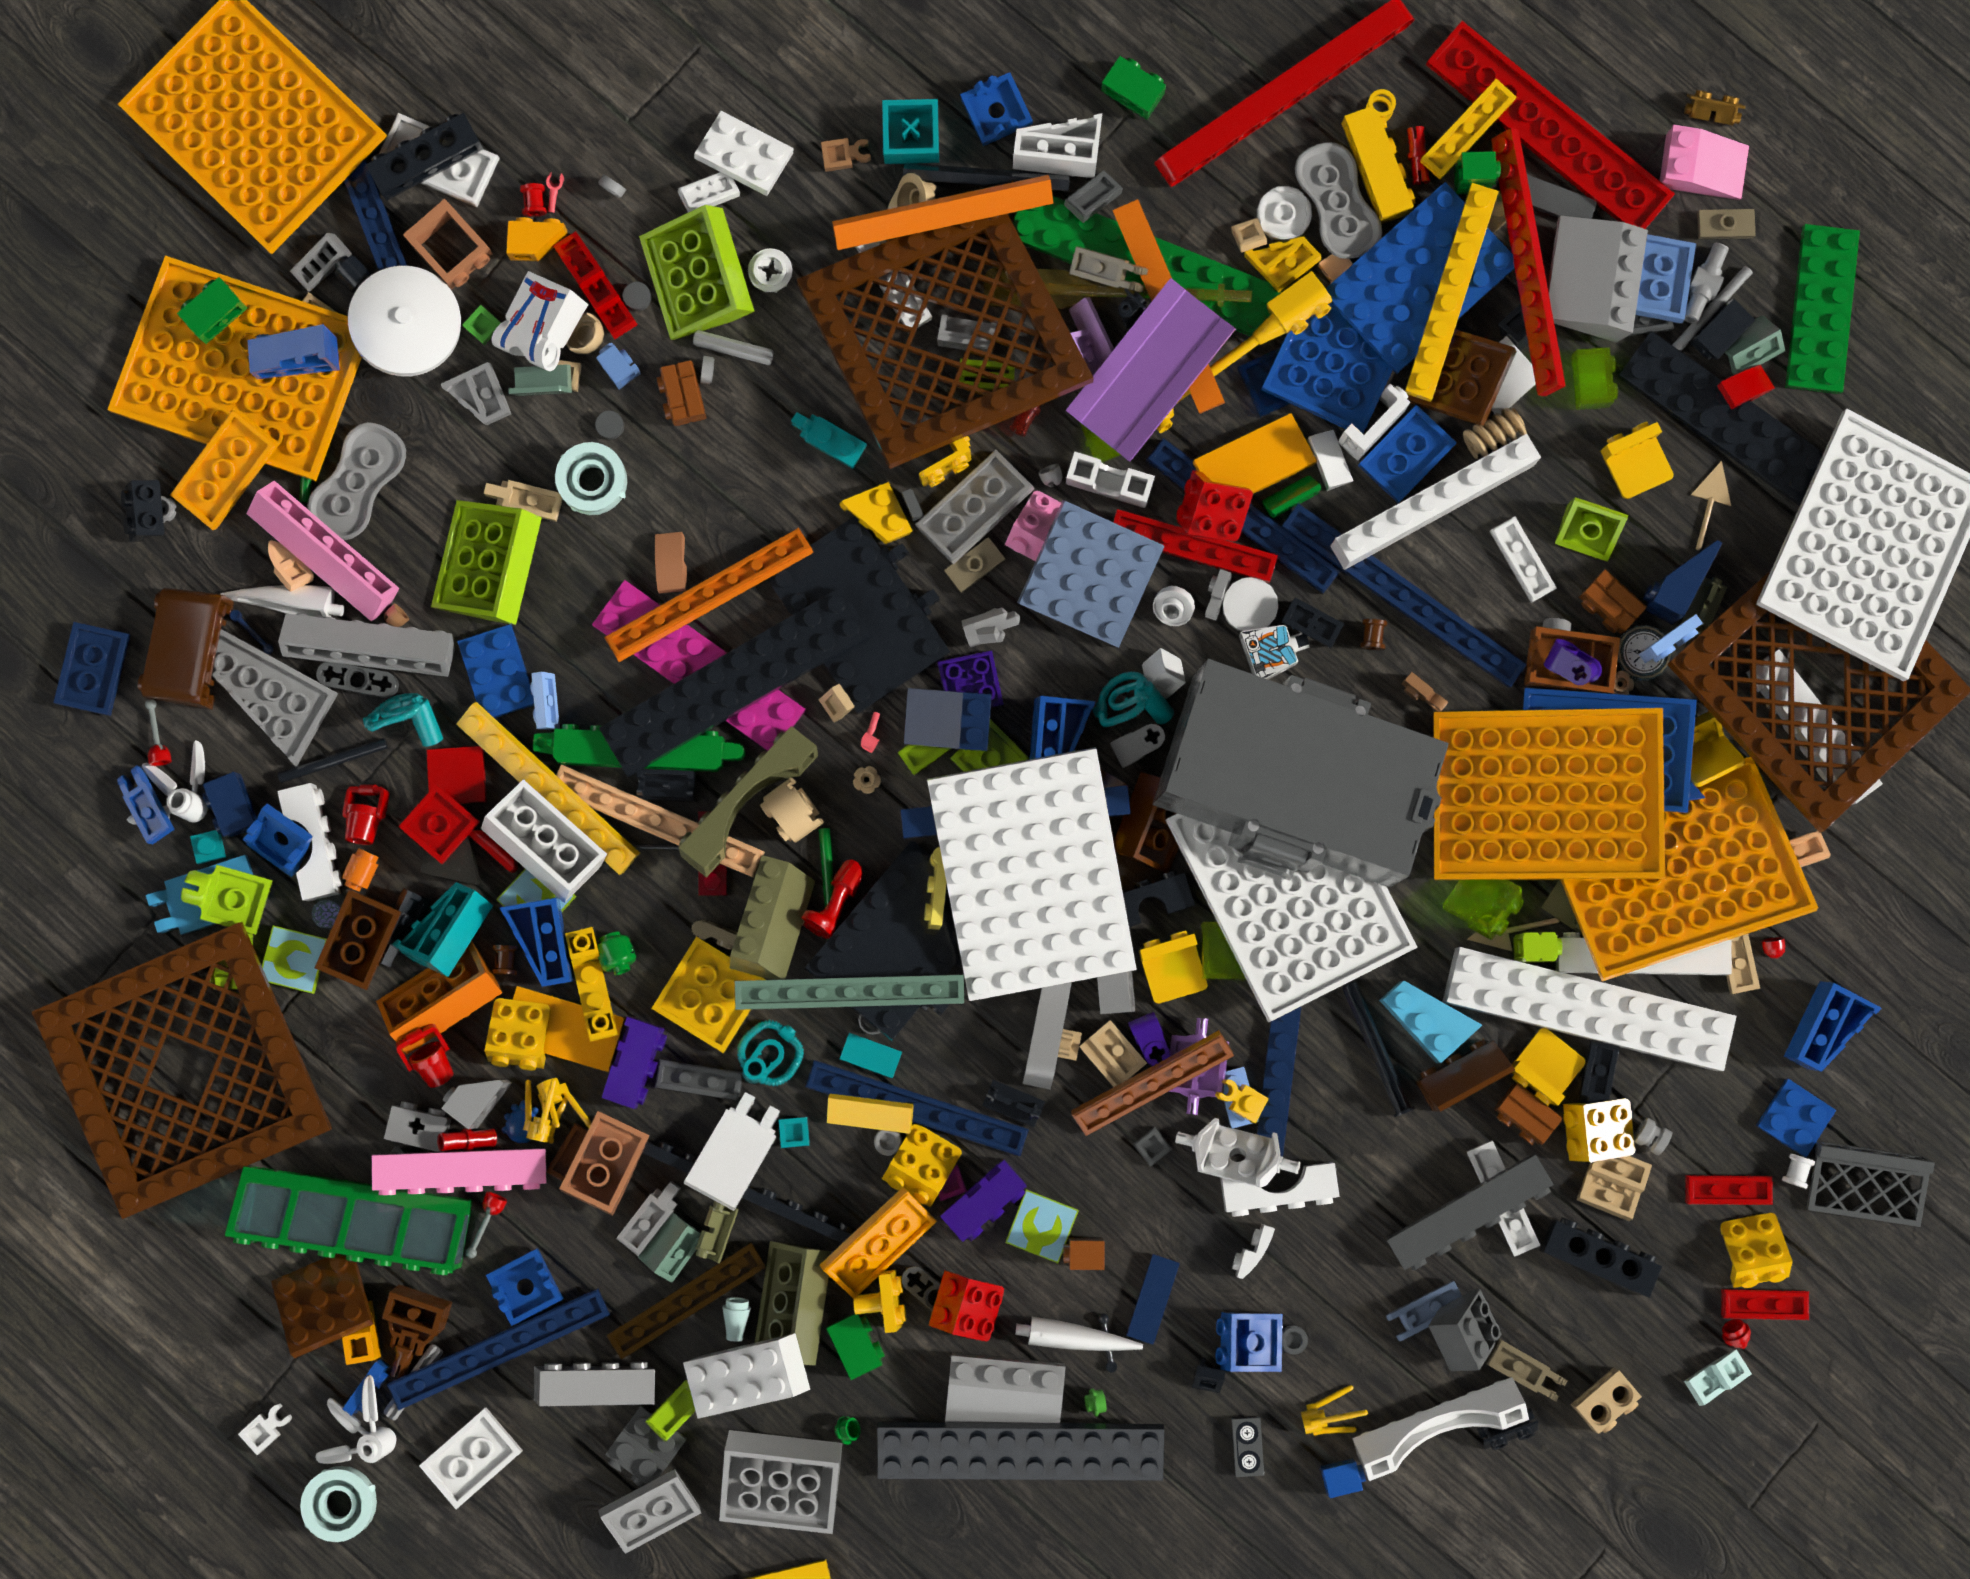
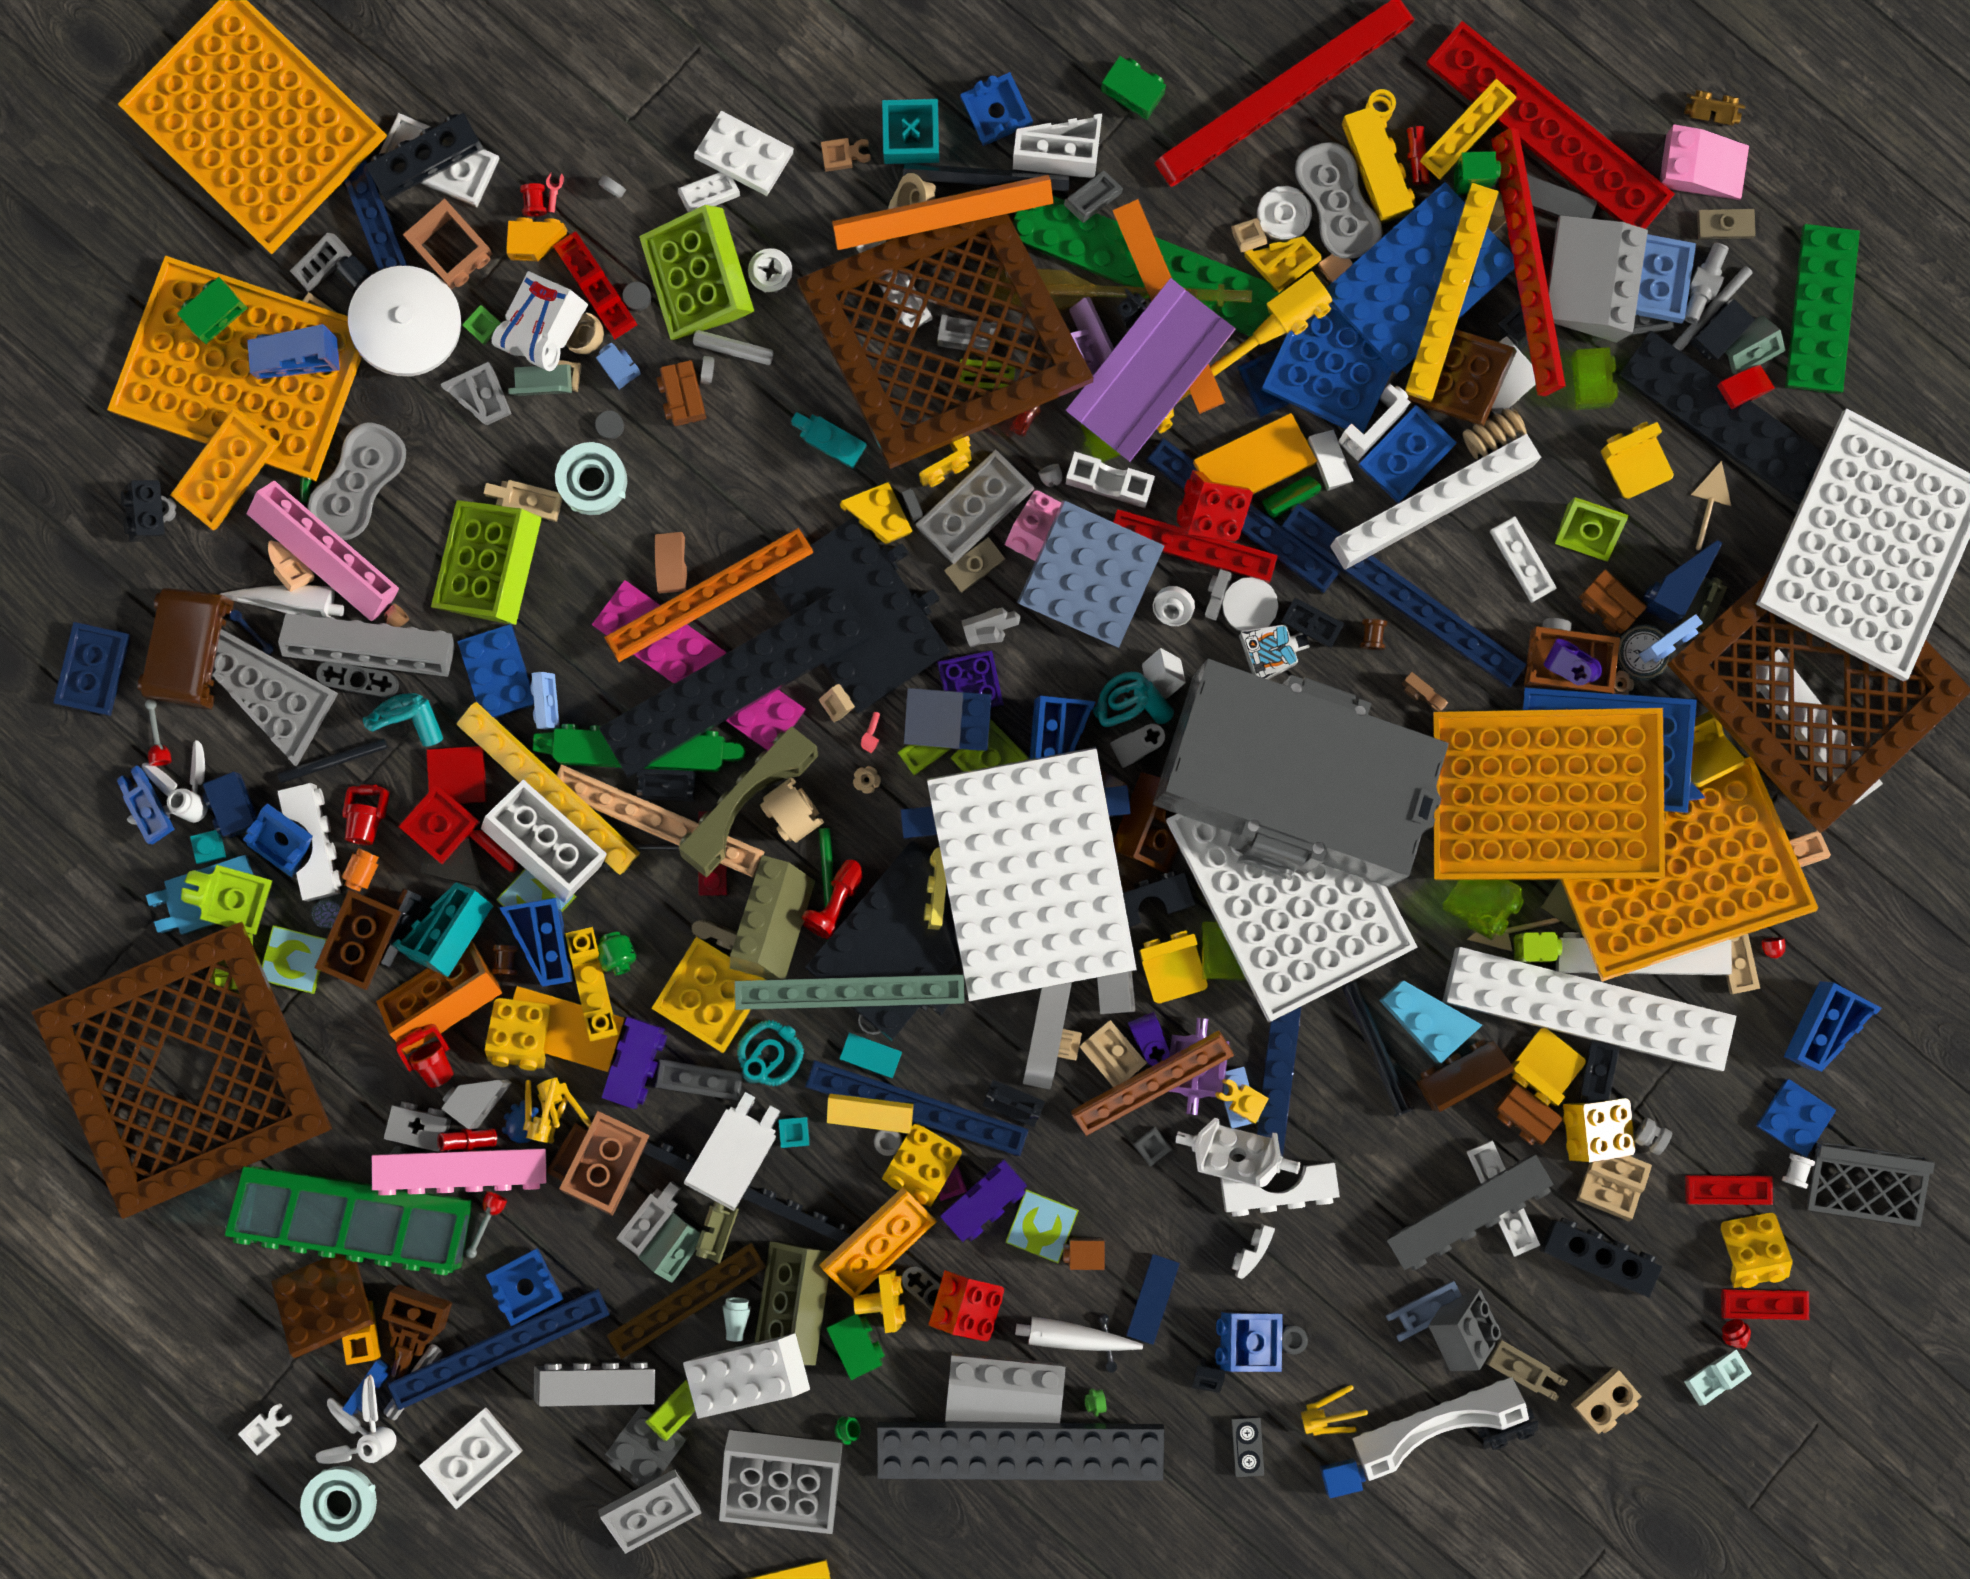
(1105, 269): dark tan hinge -> none

